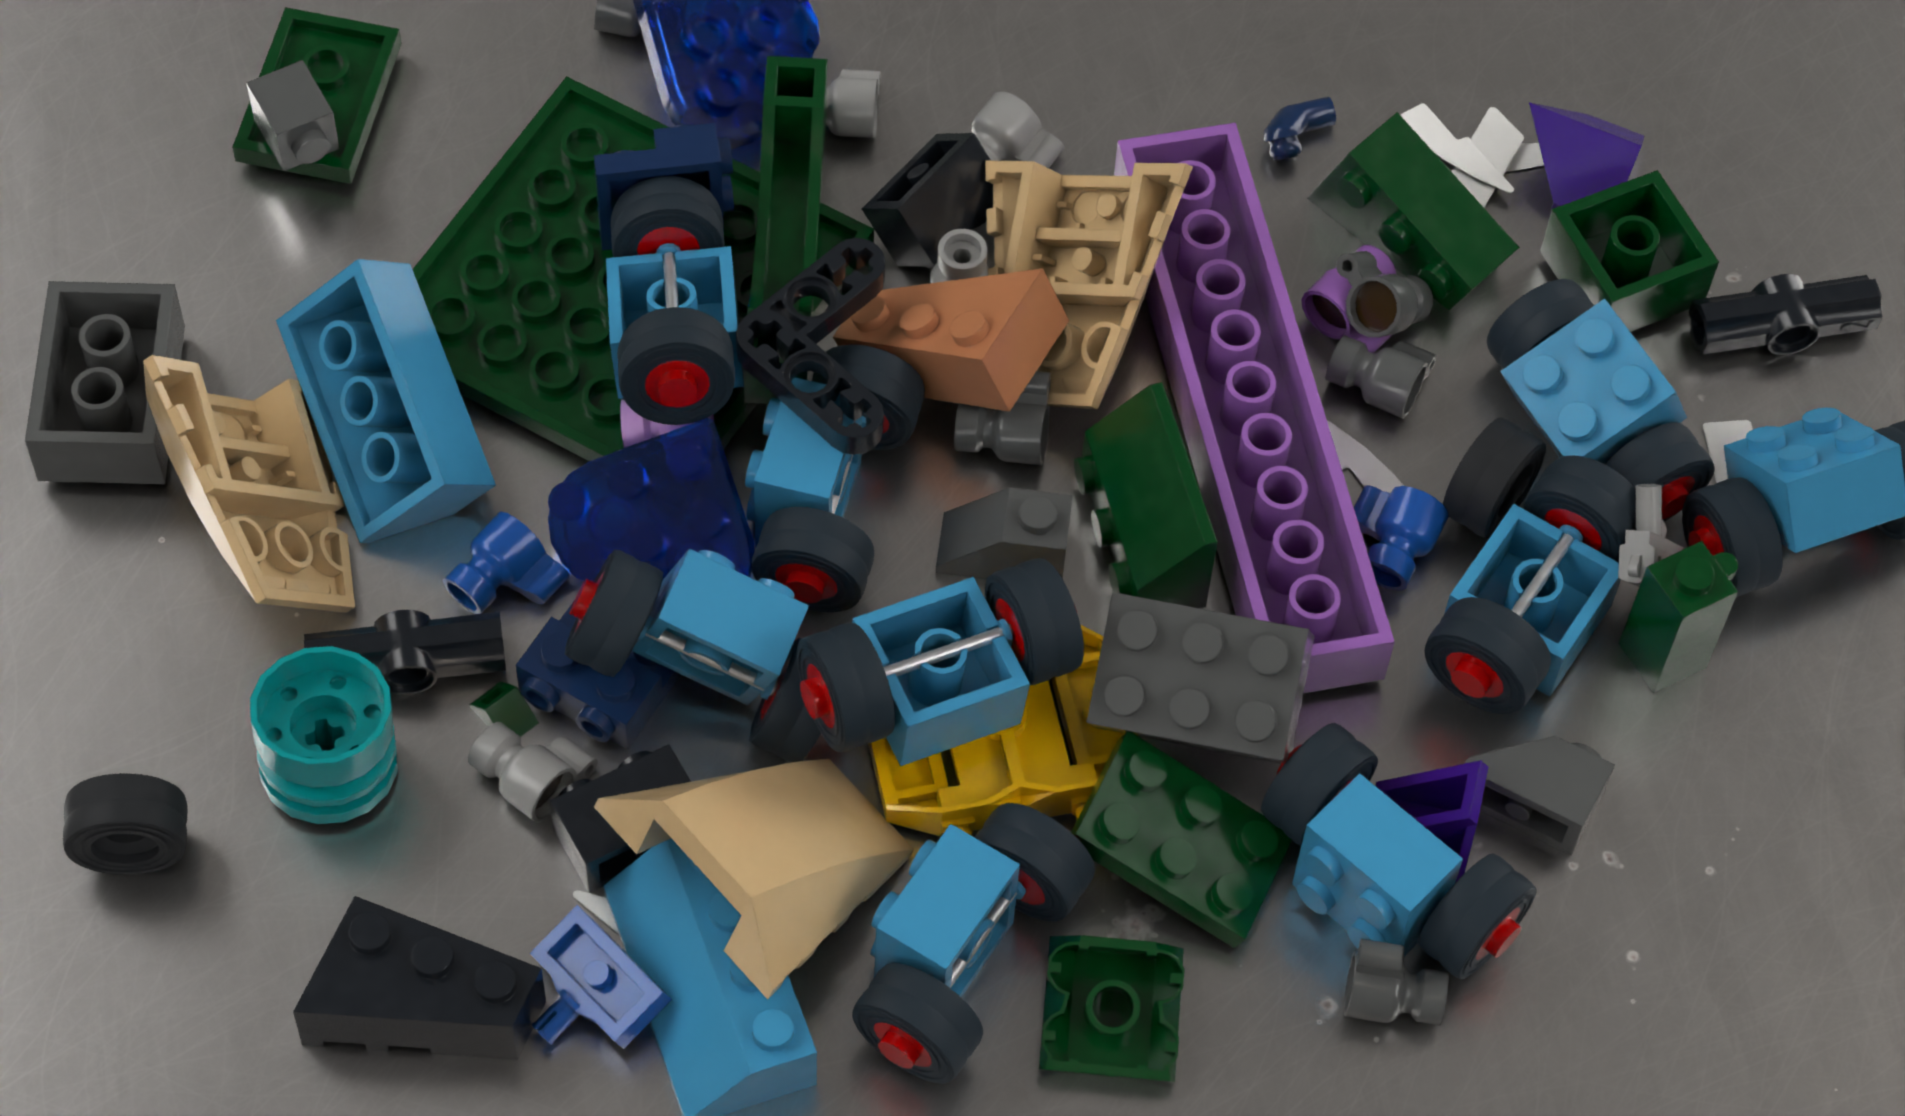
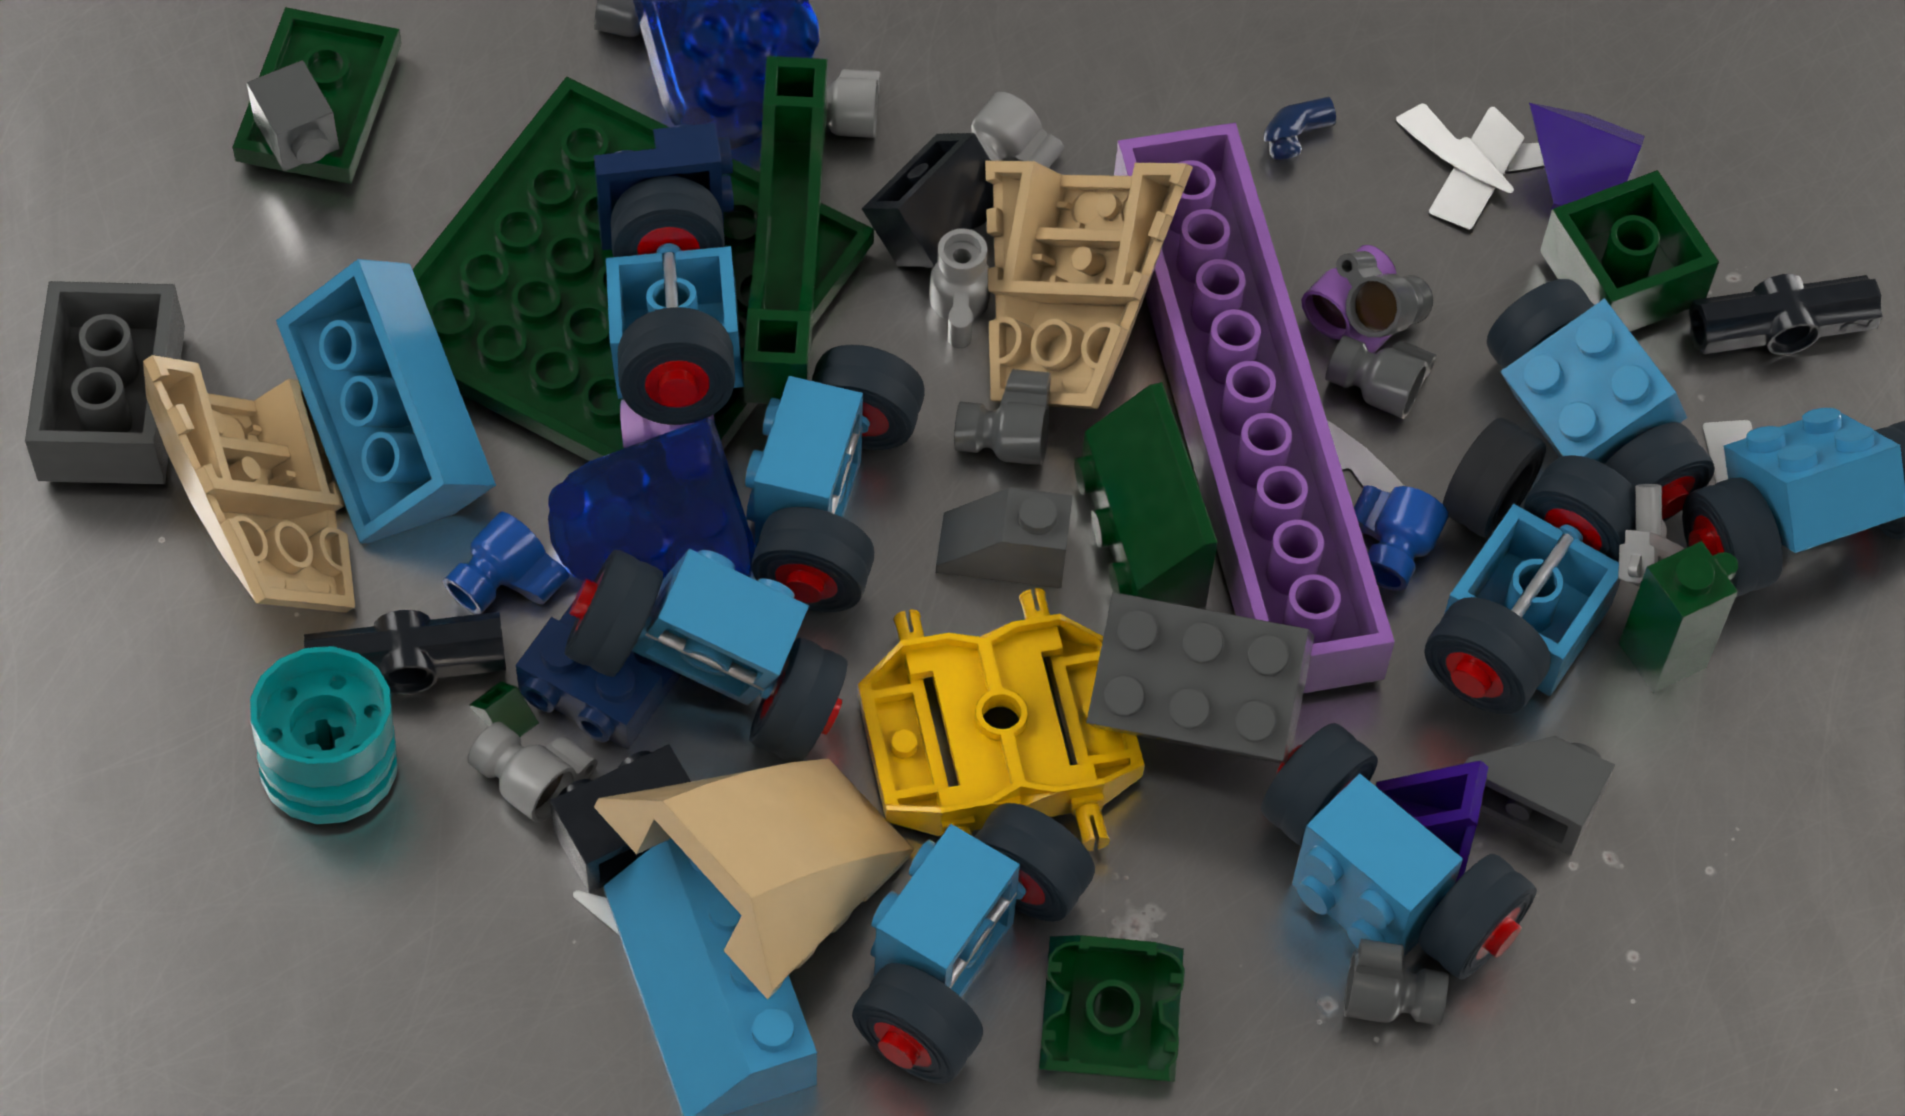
(125, 824): black tyre -> none
(419, 988): black wedge -> none
(595, 982): plate -> none
(798, 347): black beam -> none
(941, 663): brick -> none
(967, 336): nougat wedge -> none
(1181, 839): dark green plate -> none
(1415, 211): dark green wedge -> none

